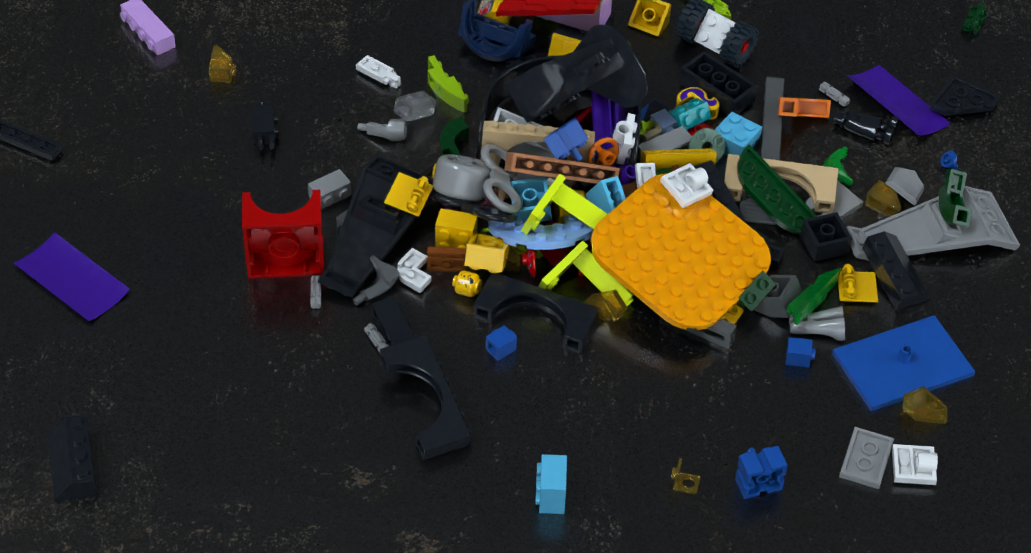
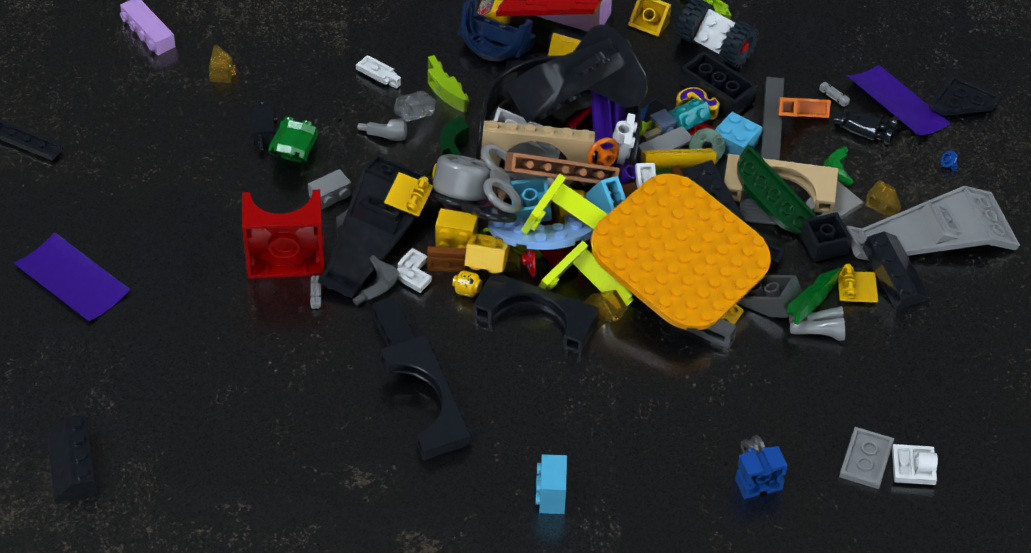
(293, 139): none -> green brick
(375, 336): light grey axle -> none
(501, 342): blue brick -> none
(566, 140): blue brick -> none
(679, 477): clear yellow bracket -> none
(687, 184): white plate -> none
(755, 442): none -> flat silver wheel
(756, 291): dark green hinge -> none
(799, 352): blue brick -> none
(902, 361): blue piece -> none
(906, 184): light grey tile -> none
(924, 406): clear yellow slope -> none
(951, 199): dark green arch -> none
(975, 18): dark green hinge -> none

